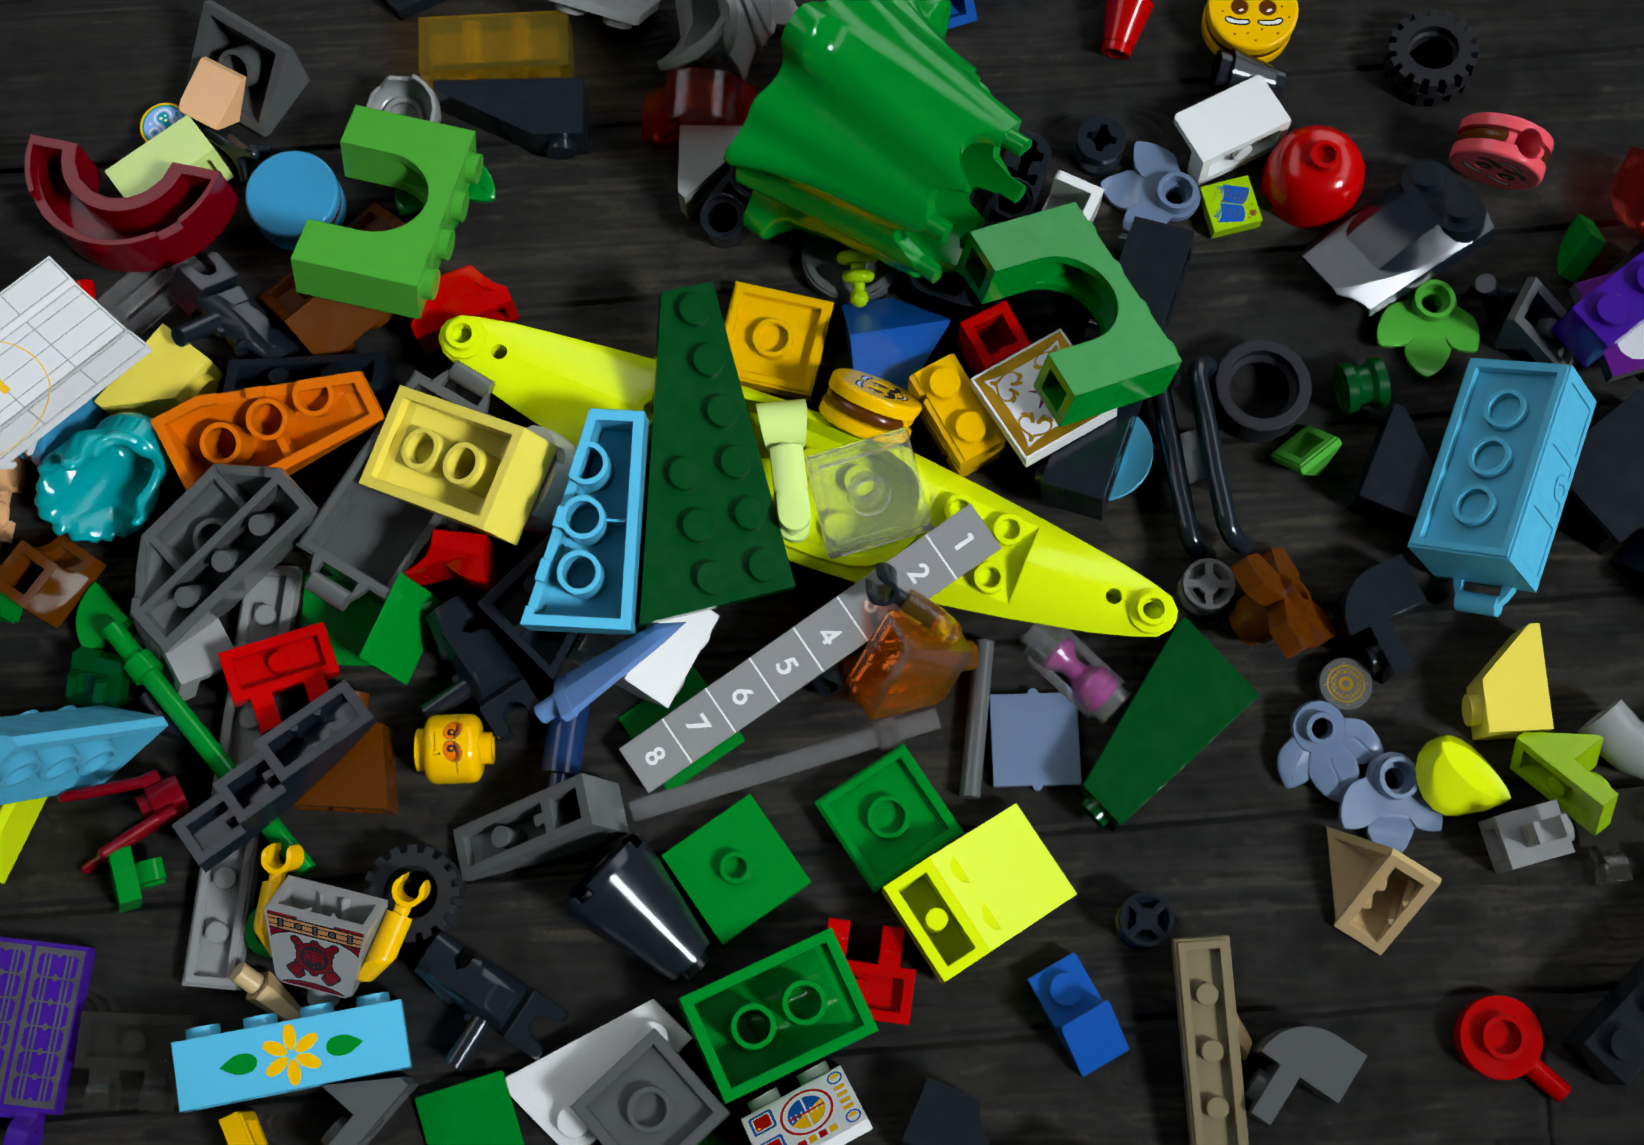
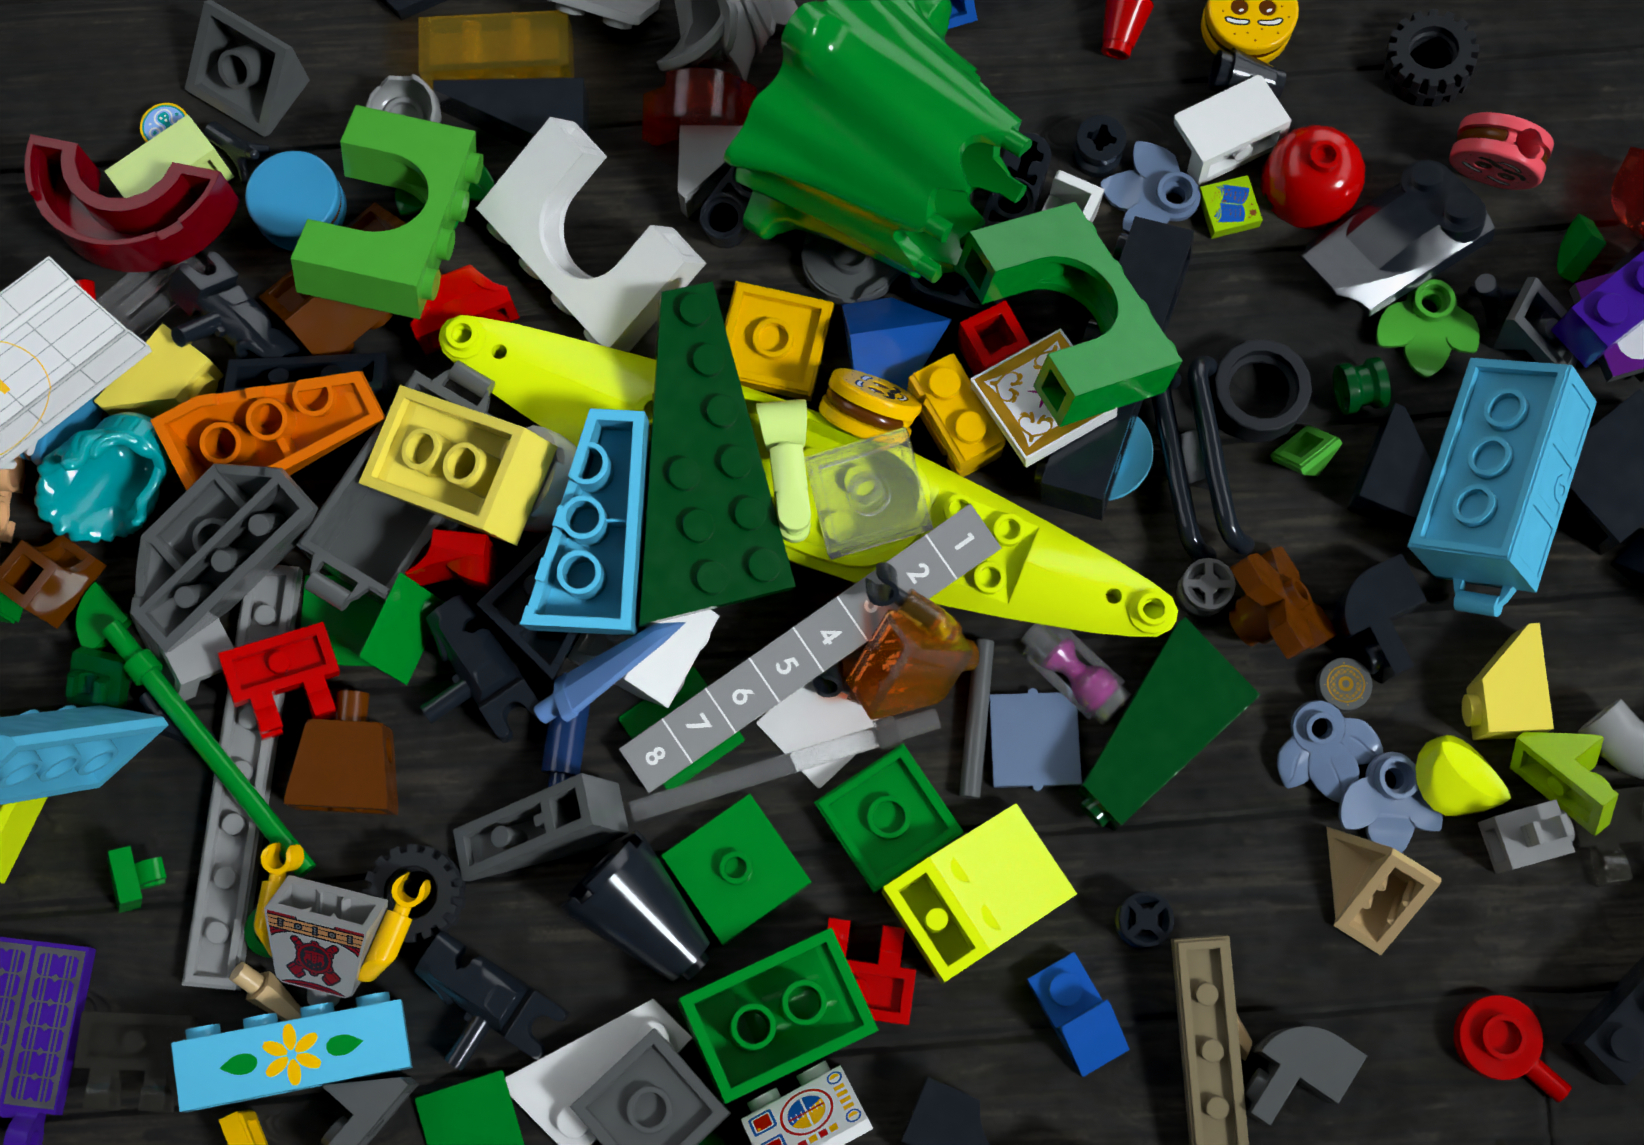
(159, 804): dark red plant -> none
(214, 95): light nougat slope -> none
(277, 776): black slope -> none
(453, 749): yellow head -> none
(529, 215): none -> white arch
(813, 719): none -> white sticker
(857, 274): lime hair -> none

